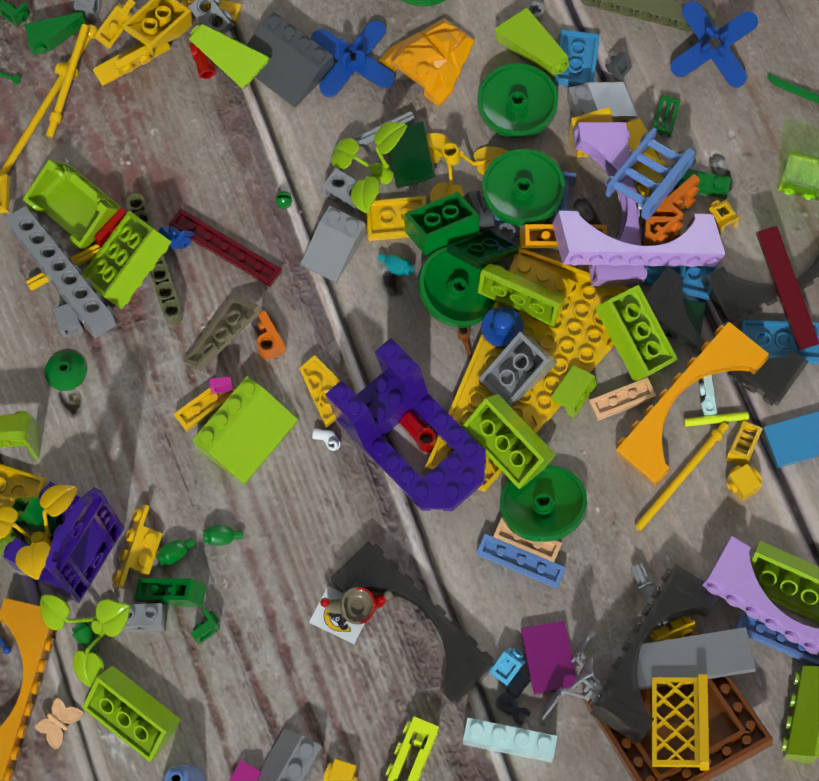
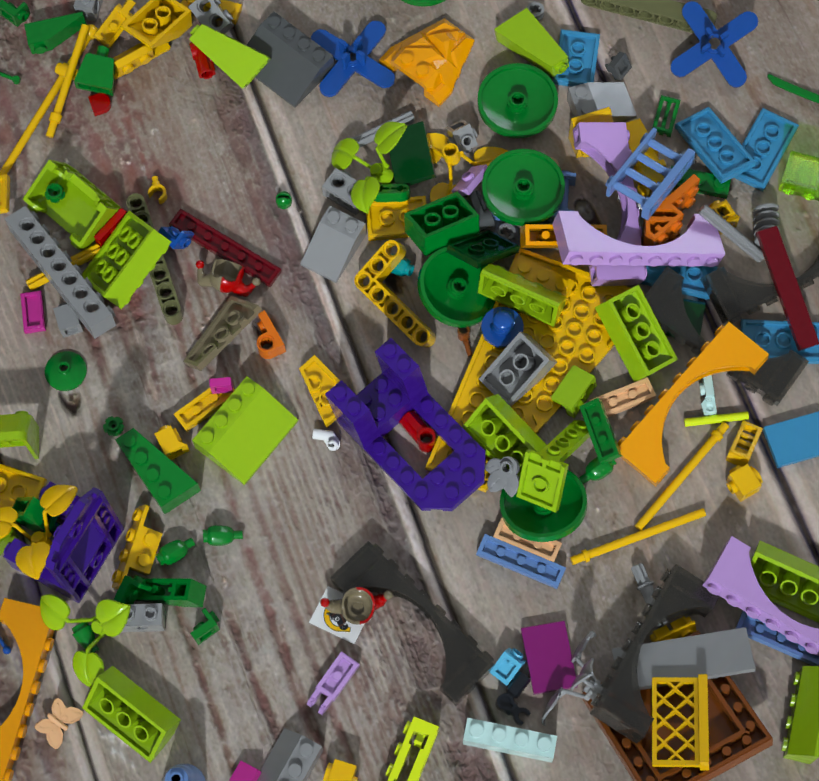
(33, 312): none -> dark pink tile
(54, 187): none -> green plate
(97, 72): none -> green torso
(100, 103): none -> red tile
(117, 430): none -> green plate
(129, 589): none -> green bracket
(156, 186): none -> yellow piece
(160, 475): none -> green wedge
(171, 442): none -> yellow window
(225, 277): none -> dark tan piece
(334, 681): none -> lavender hinge
(390, 299): none -> yellow beam
(393, 193): none -> green beam
(462, 135): none -> light grey brick
(470, 180): none -> lavender plate
(501, 477): none -> light grey plate
(545, 471): none -> lime bracket
(586, 555): none -> yellow bar
(596, 471): none -> green plant
(600, 431): none -> green plate
(715, 145): none -> dark azure tile
(731, 233): none -> light grey axle
(765, 217): none -> light grey piece
(766, 145): none -> dark azure tile

